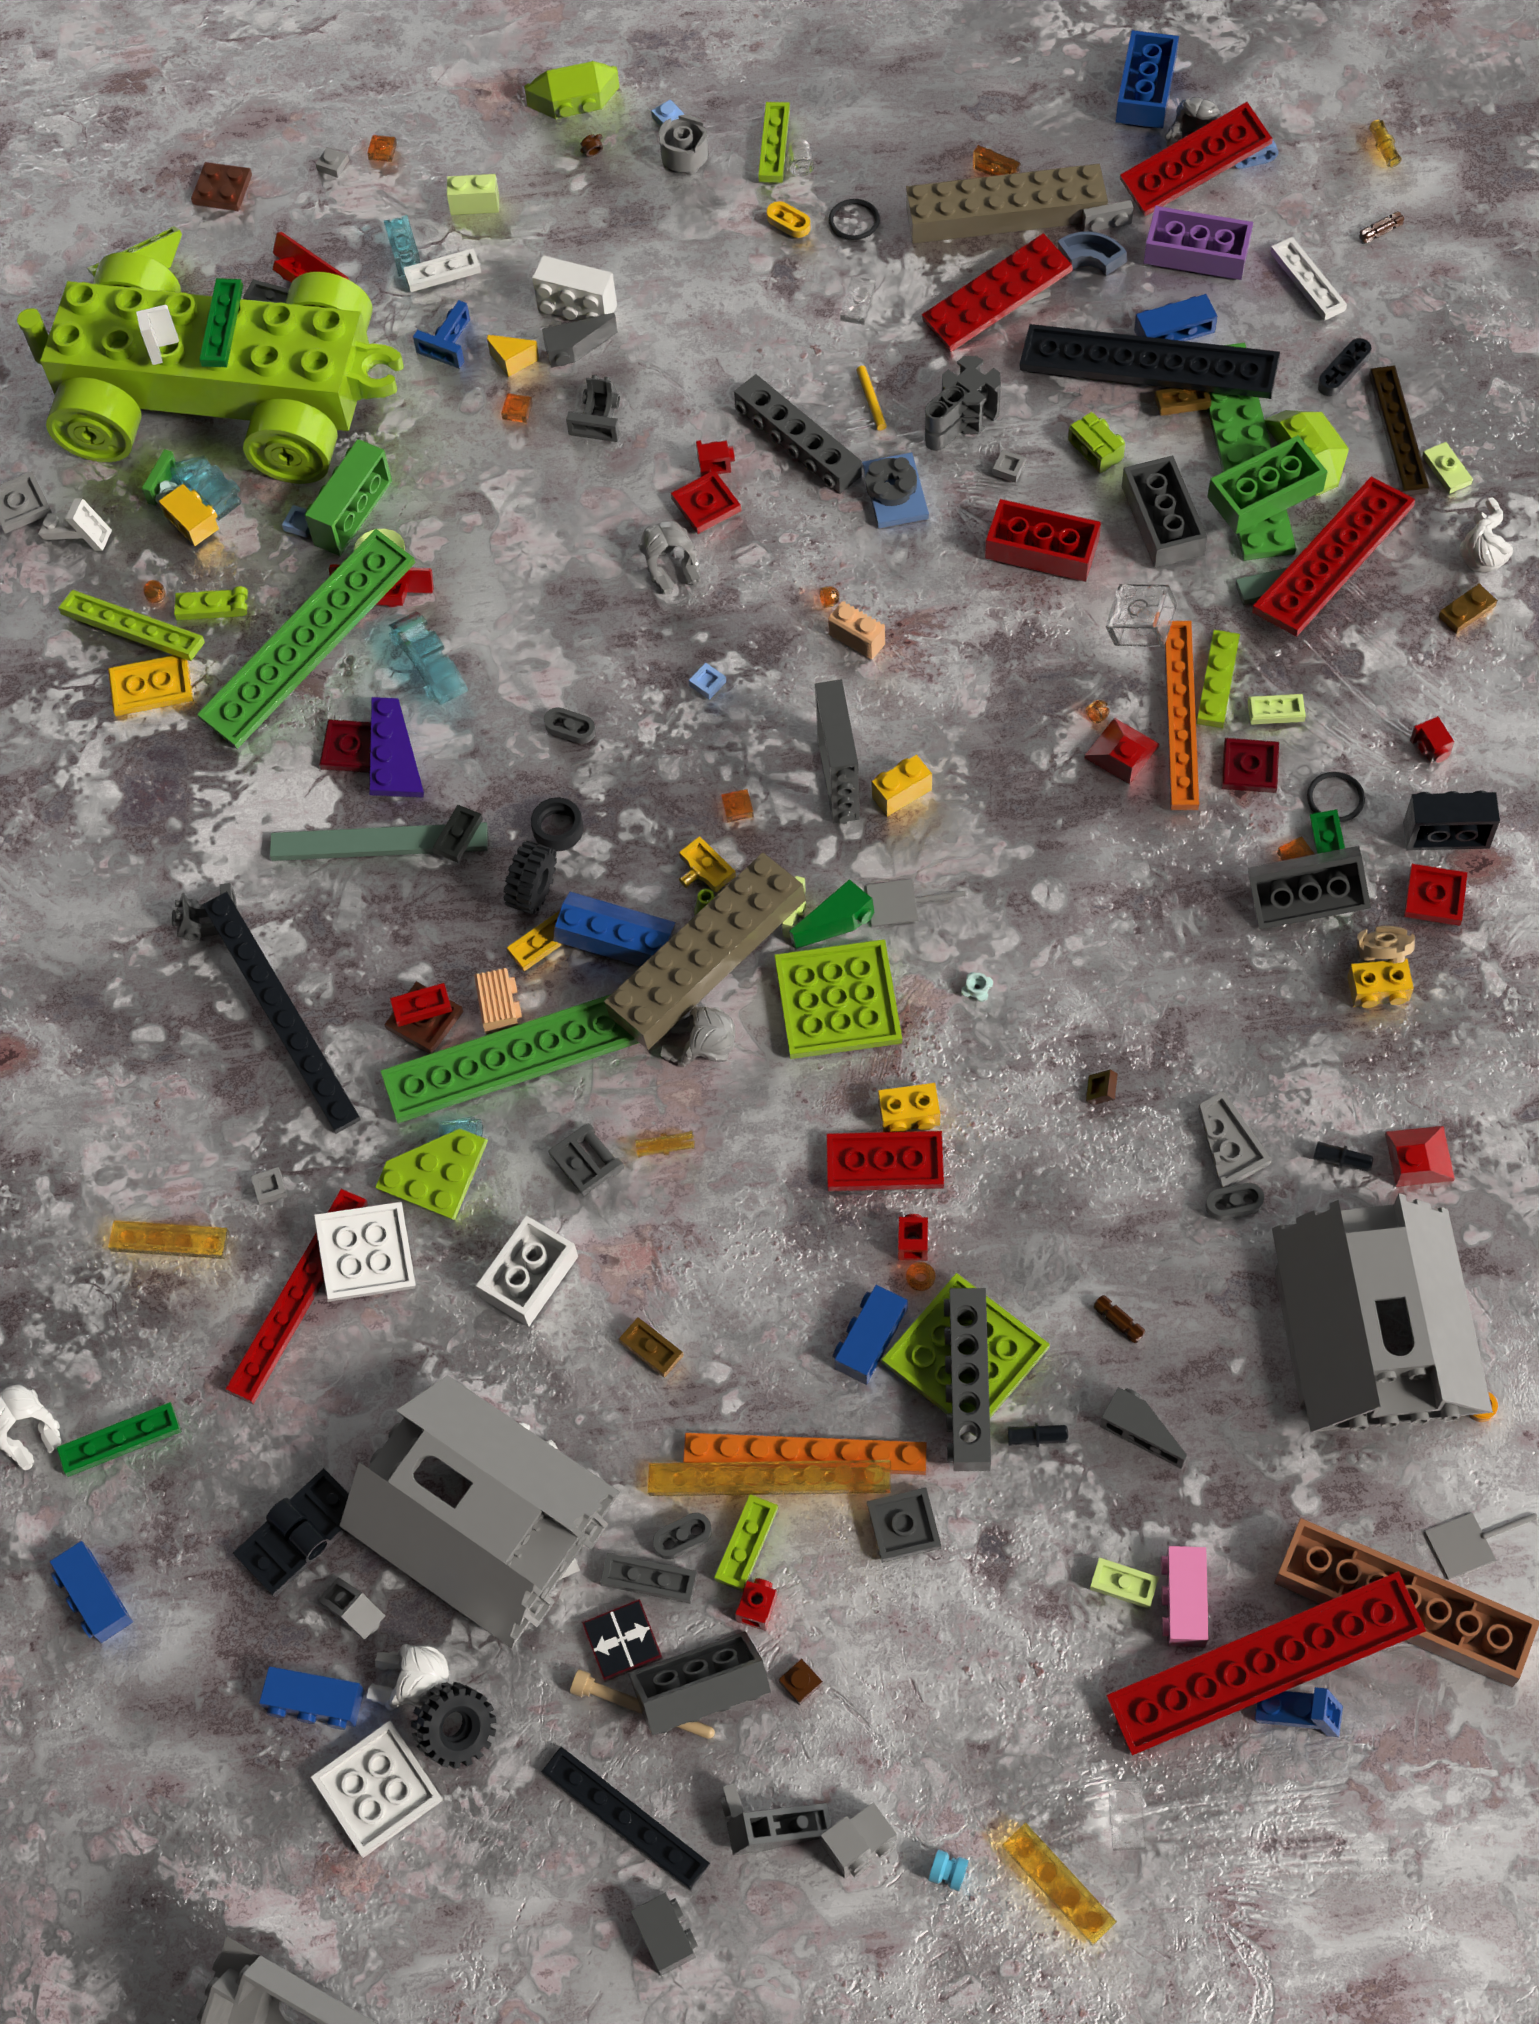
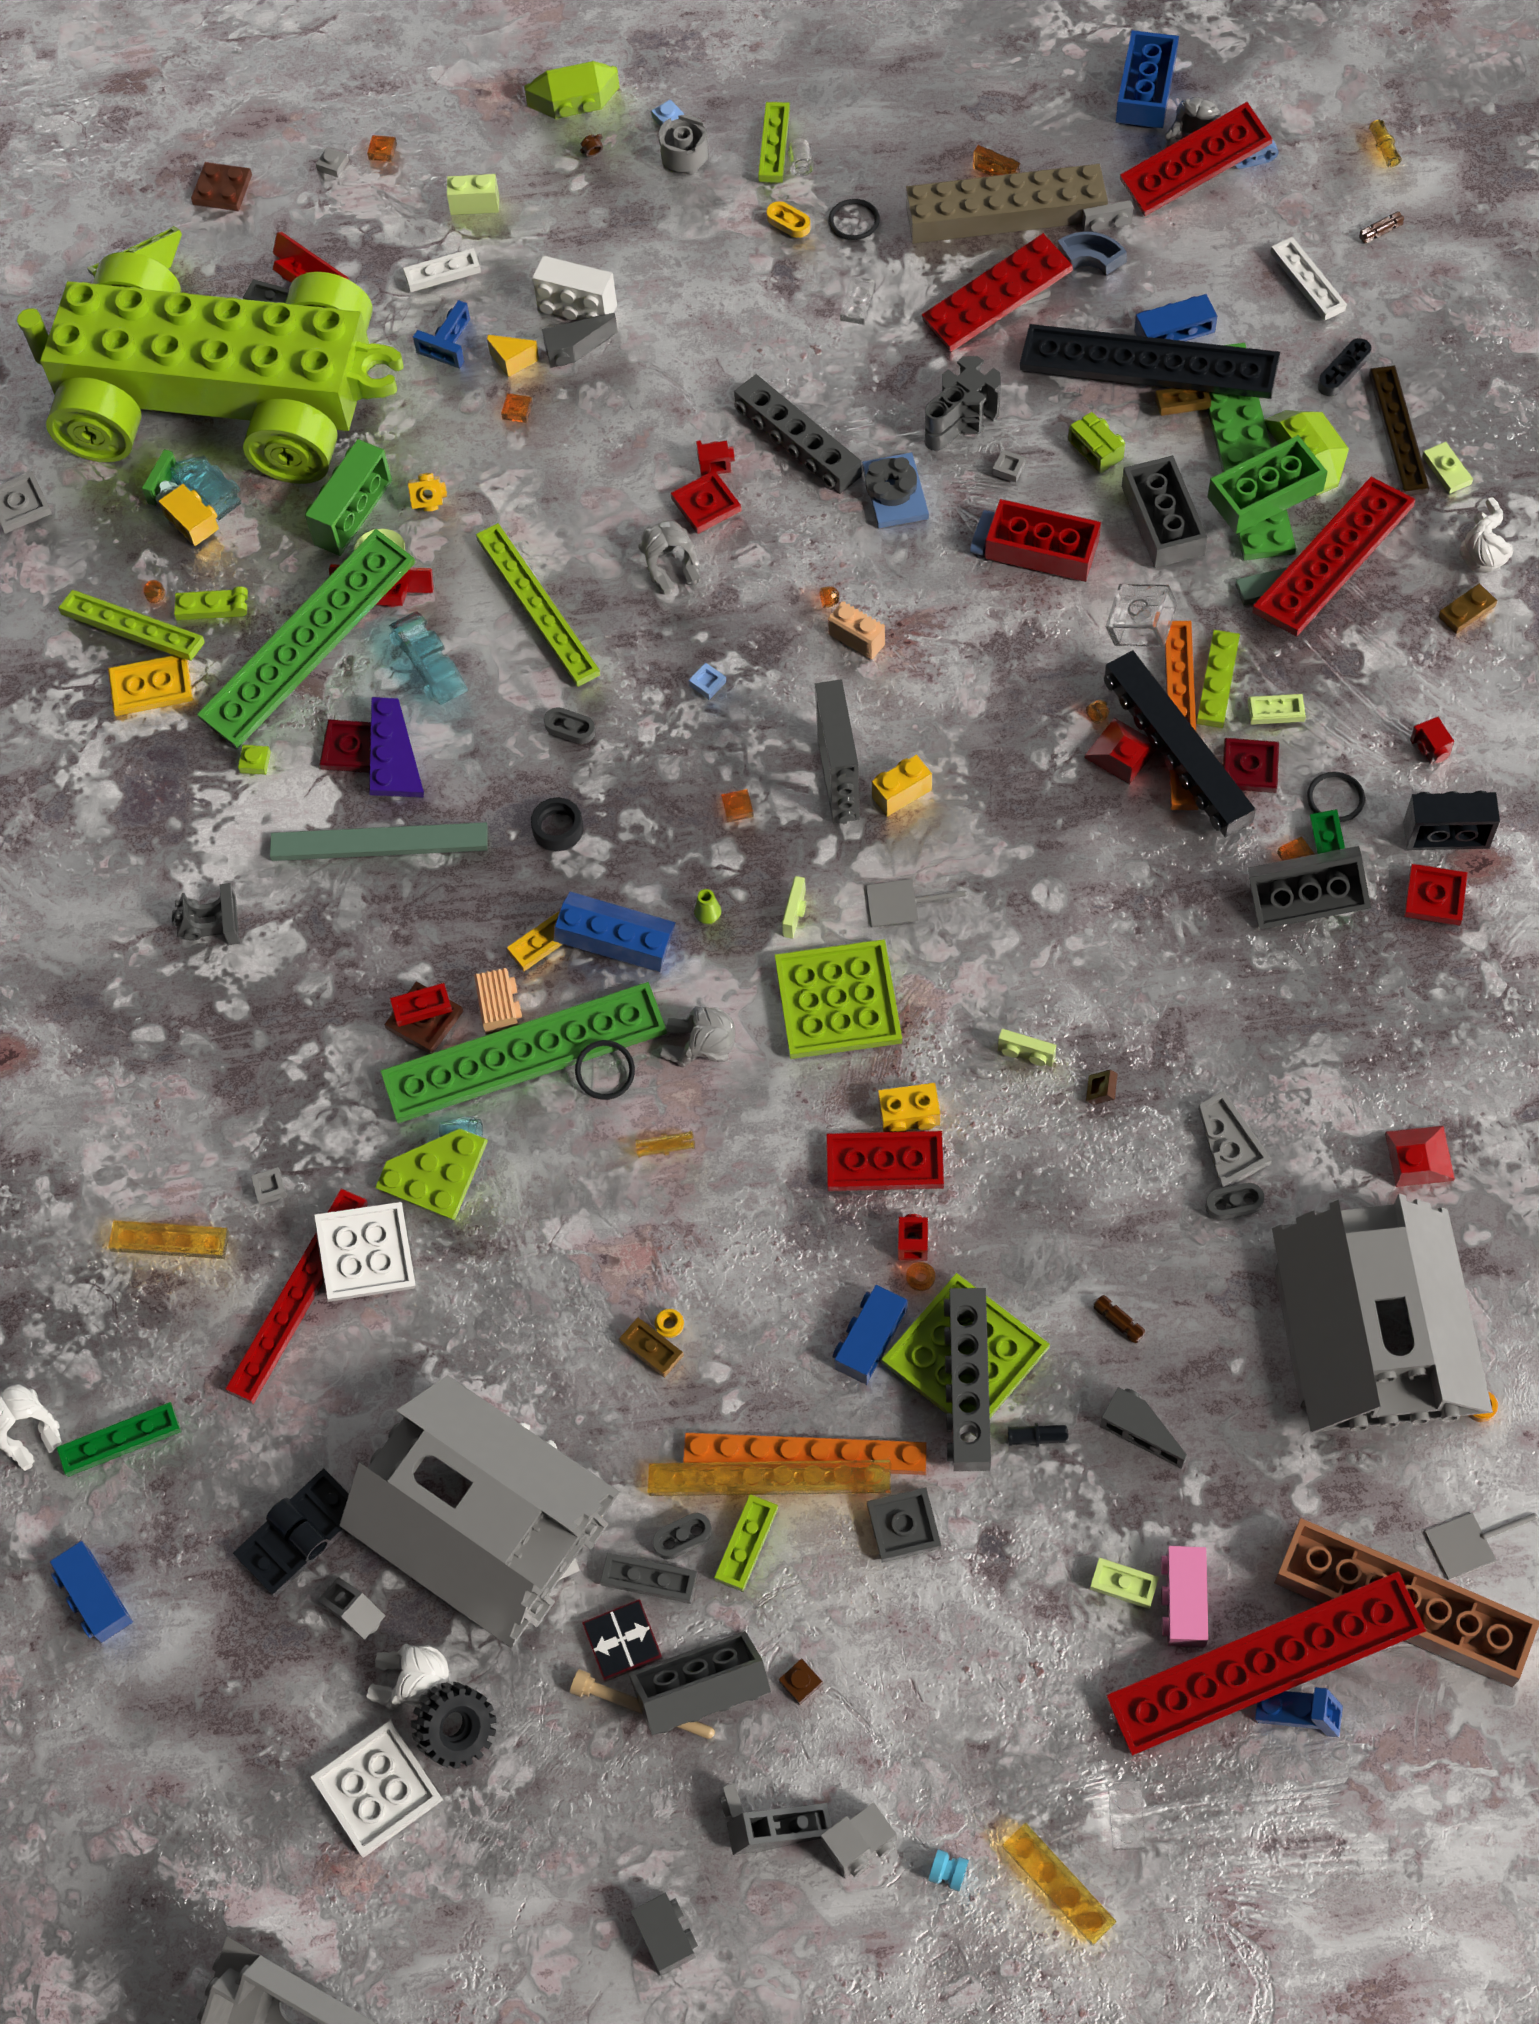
(76, 524): white bracket -> none
(157, 330): white panel -> none
(221, 322): green plate -> none
(254, 759): none -> lime plate
(281, 1012): black plate -> none
(296, 522): light blue plate -> none
(311, 1698): blue brick -> none
(401, 242): clear light blue brick -> none
(420, 499): none -> yellow brick
(457, 833): pearl dark grey plate -> none
(527, 1271): white brick -> none
(530, 877): black tyre -> none
(538, 605): none -> lime plate
(579, 1165): dark grey plate -> none
(598, 396): dark grey tile -> none
(623, 1089): none -> black tyre
(626, 1818): black tile -> none
(669, 1315): none -> yellow plate
(705, 865): yellow plate -> none
(705, 950): dark tan brick -> none
(757, 1614): red brick -> none
(835, 916): green slope -> none
(871, 398): yellow bar -> none
(977, 979): light aqua plate -> none
(979, 539): none -> medium blue beam
(1026, 1047): none -> yellowish green plate
(1179, 744): none -> black brick
(1198, 242): medium lavender brick -> none
(1342, 1156): black axle -> none
(1380, 983): yellow brick -> none
(1385, 943): tan plate -> none

